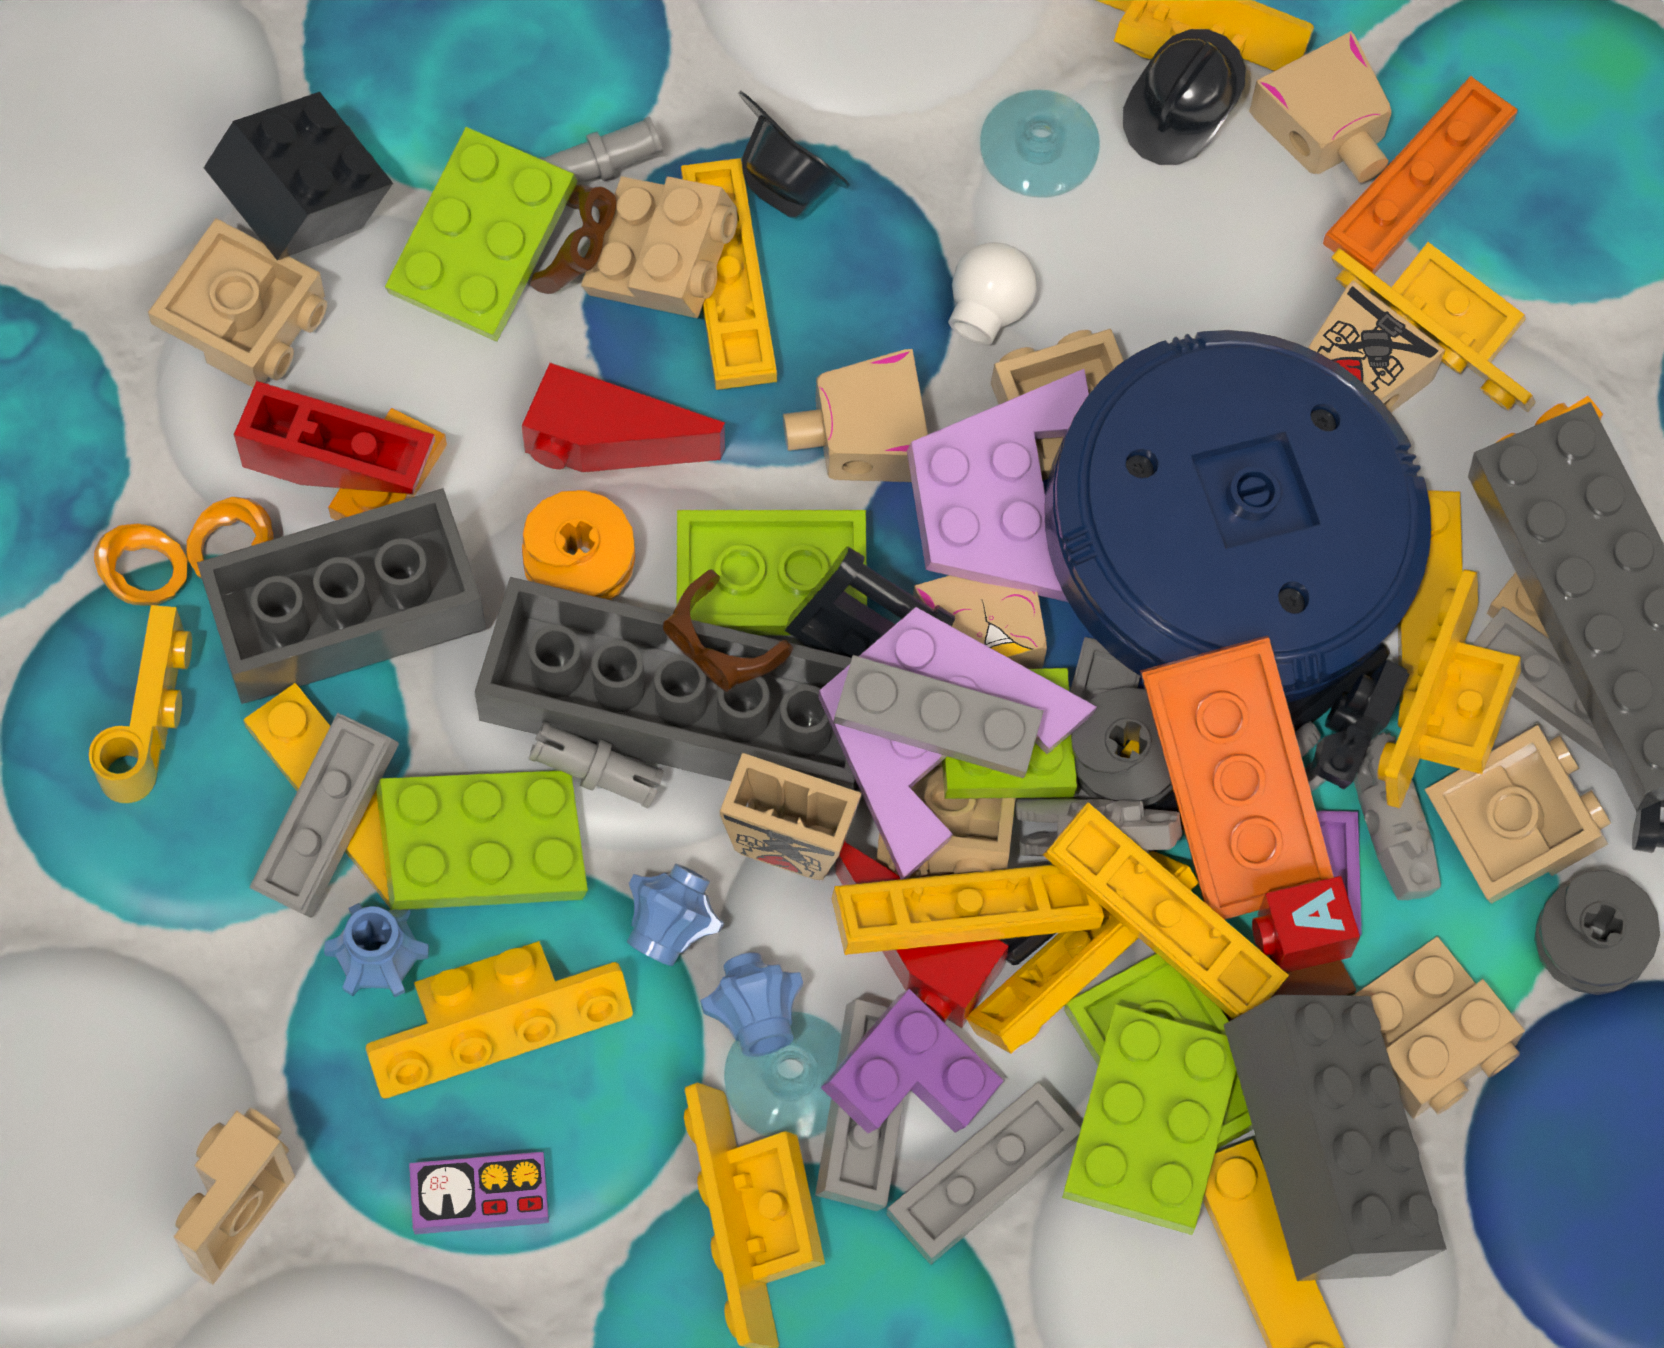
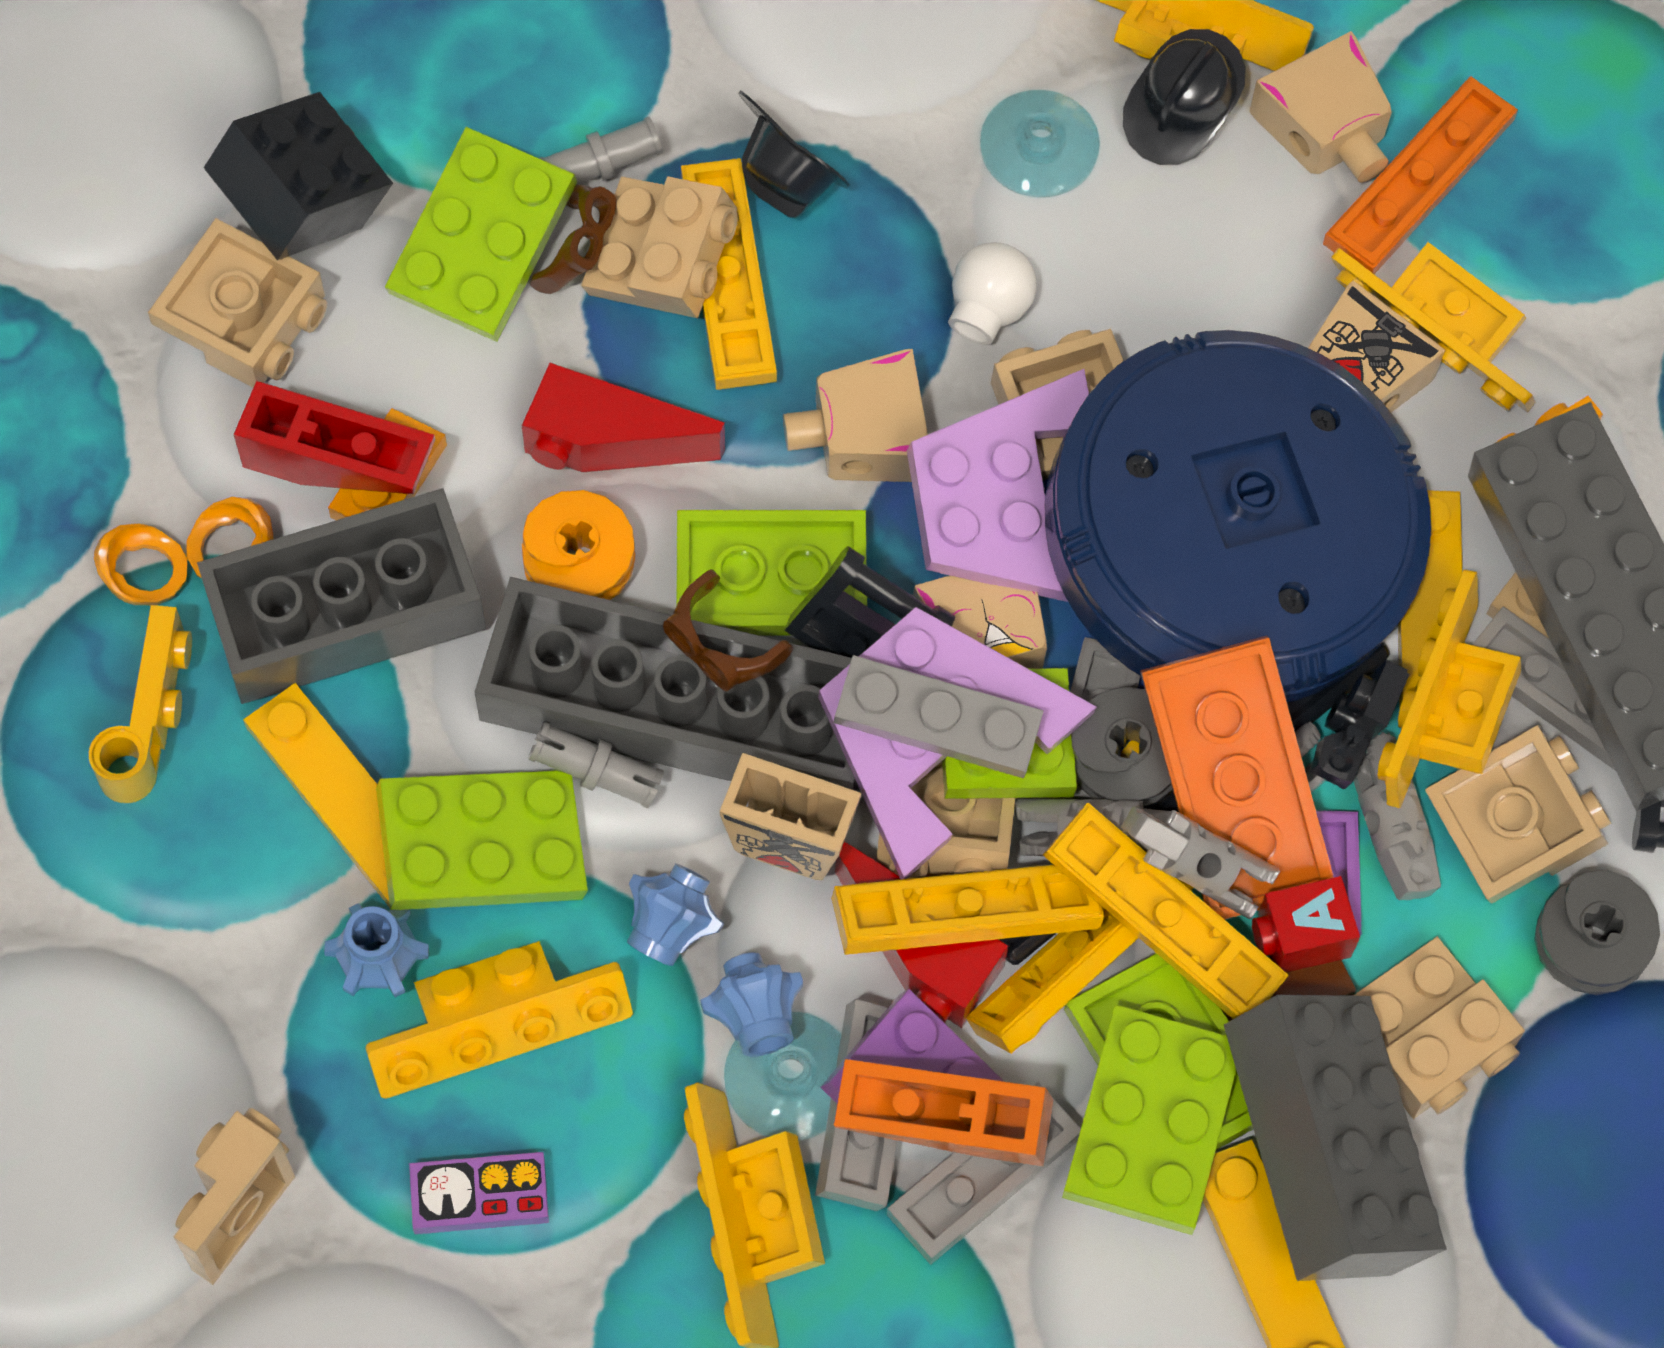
(324, 815): light grey tile -> none
(946, 1111): none -> orange slope
(1198, 857): none -> light grey hinge

